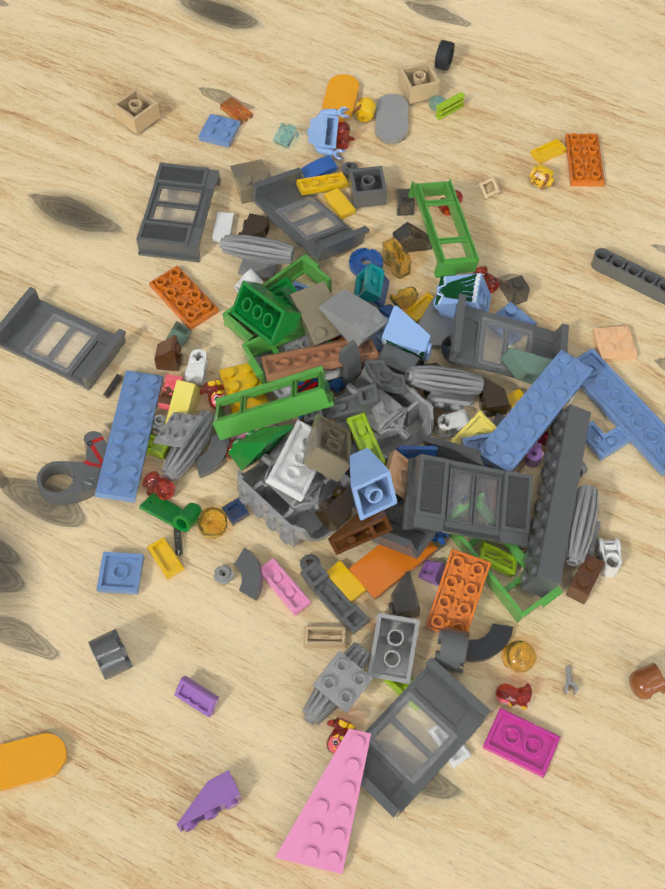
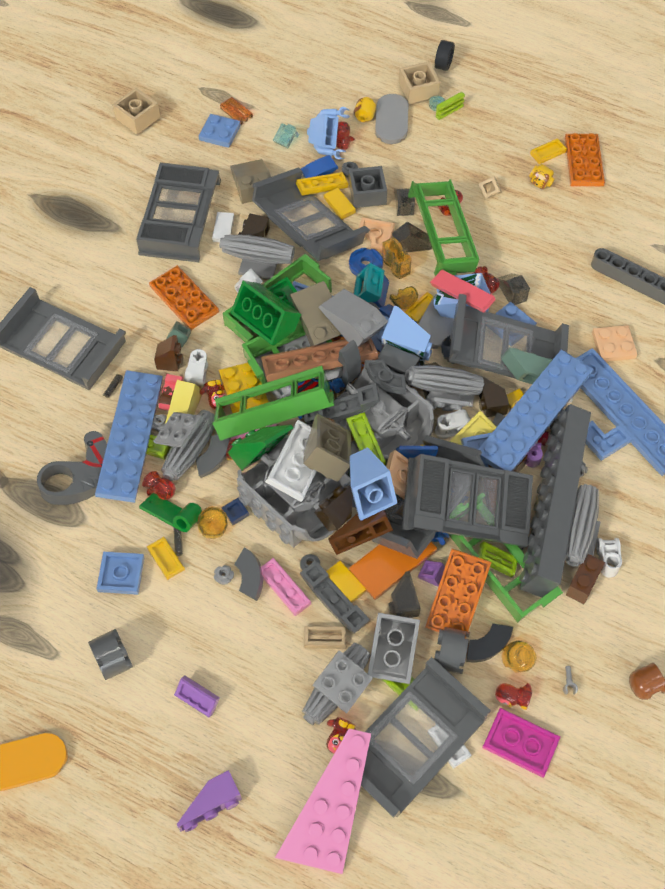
(341, 92): light orange tile -> none
(379, 231): none -> light nougat tile
(454, 286): none -> coral tile

